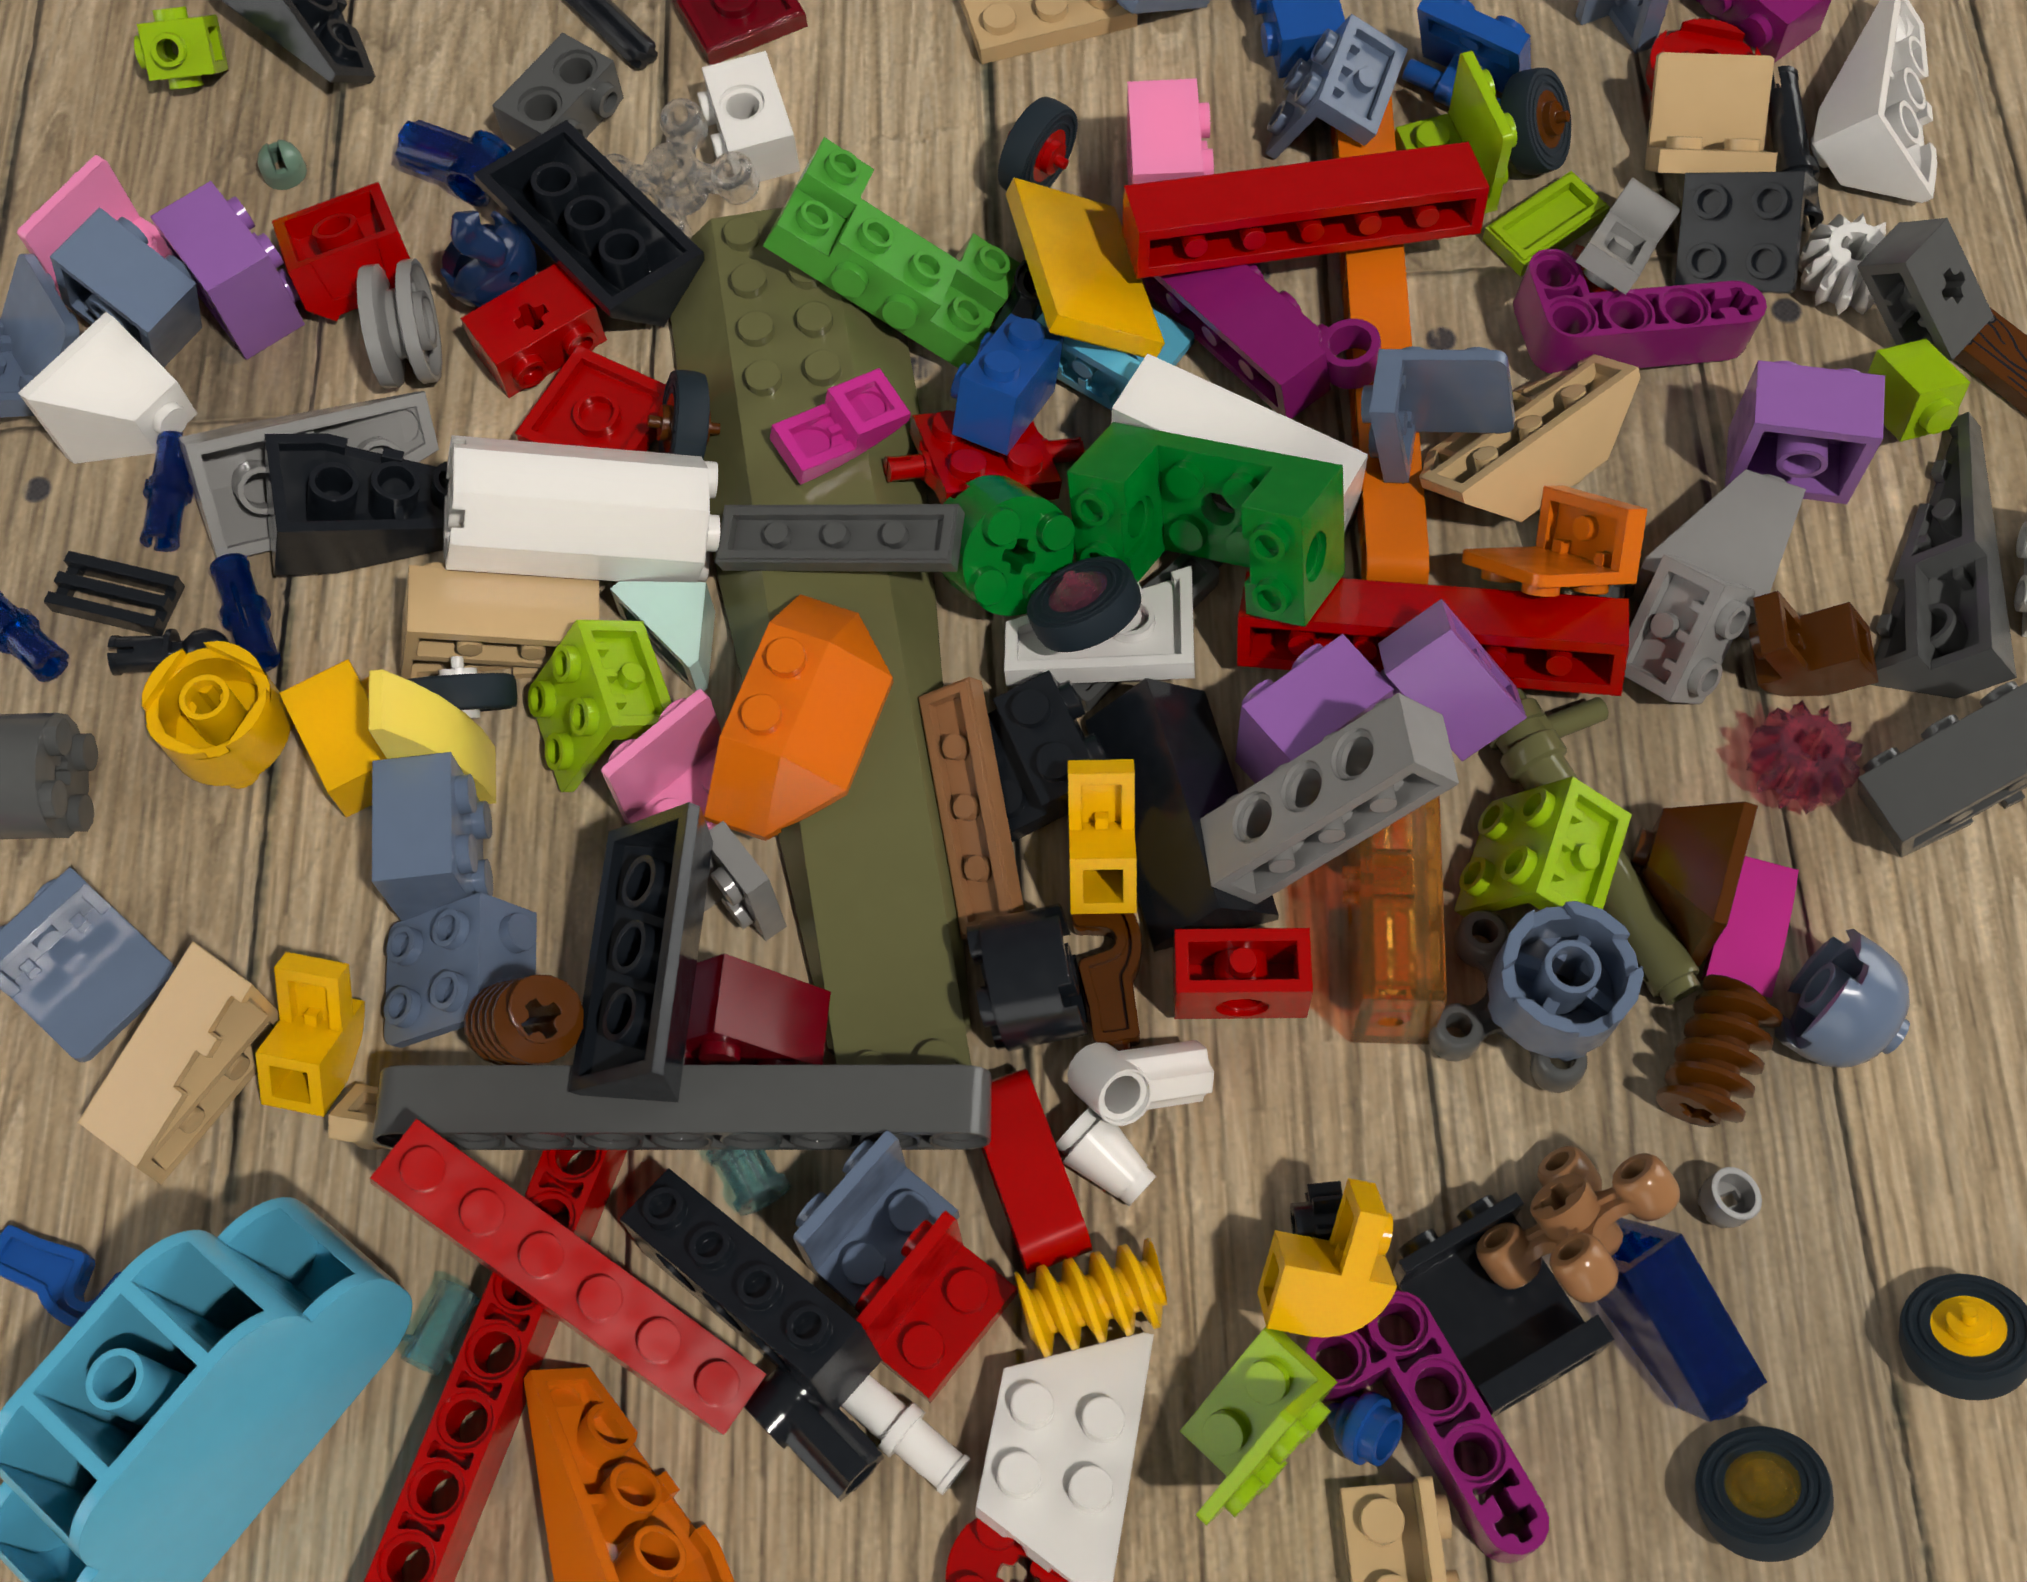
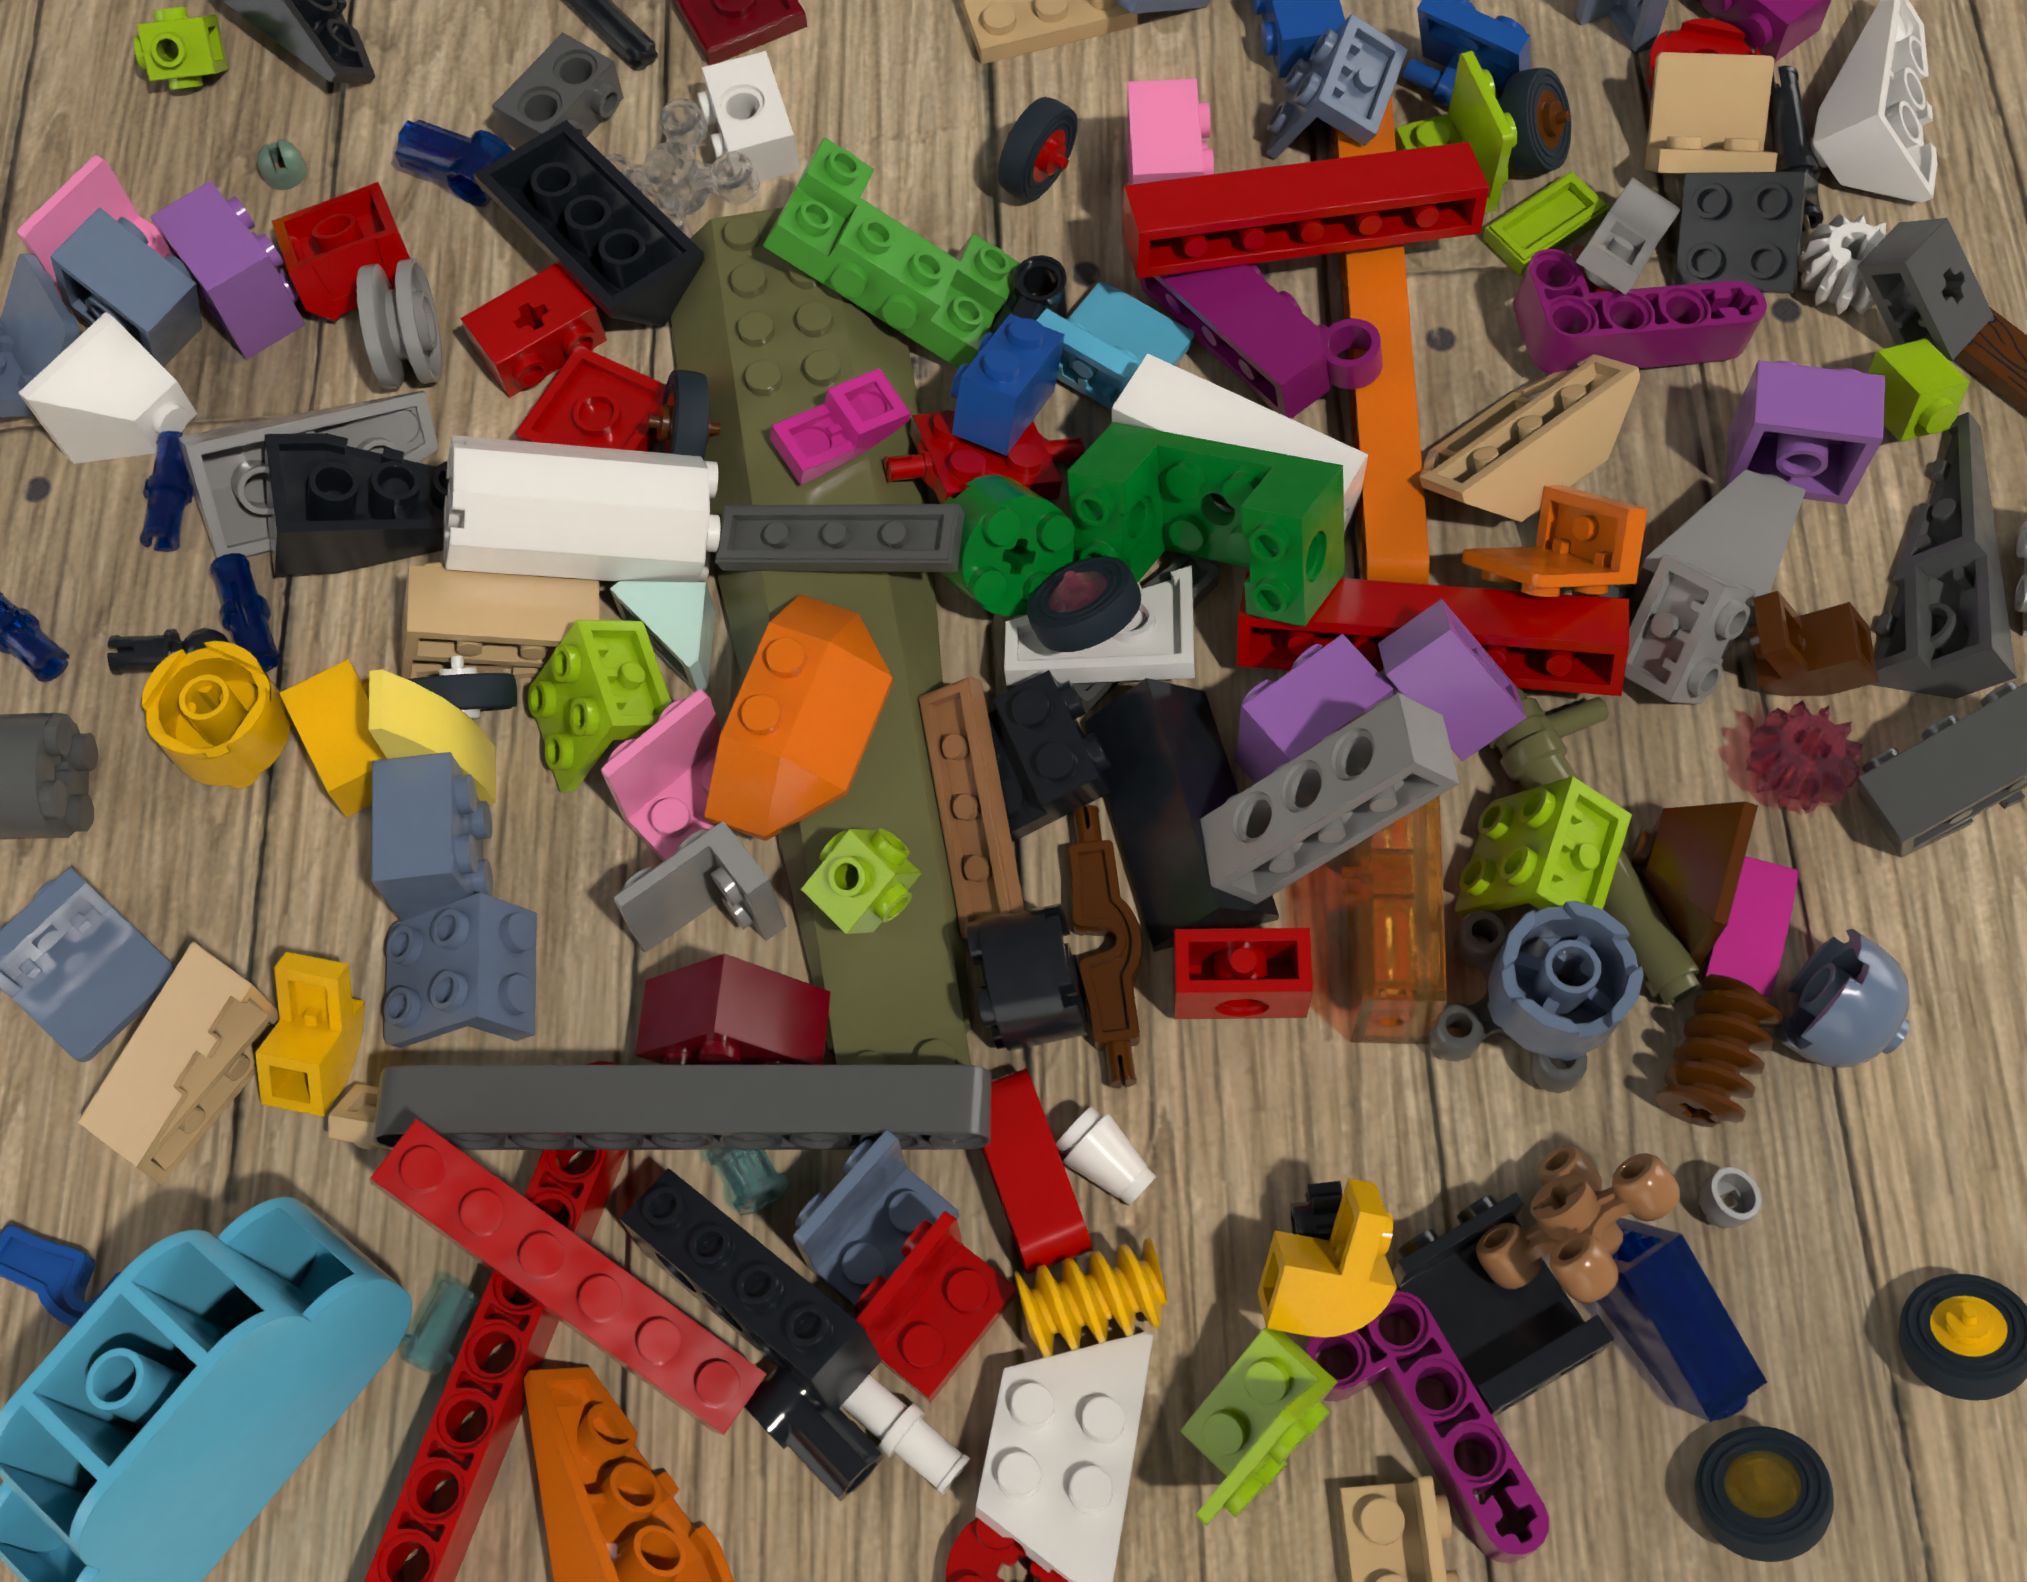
(83, 564): black tile -> none
(486, 258): dark blue piece -> none
(524, 1020): reddish brown piece -> none
(644, 958): black slope -> none
(862, 879): none -> lime brick
(1083, 270): yellow tile -> none
(1102, 836): yellow brick -> none
(1140, 1079): white piece -> none
(1366, 1428): blue plate -> none
(1433, 393): sand blue bracket -> none

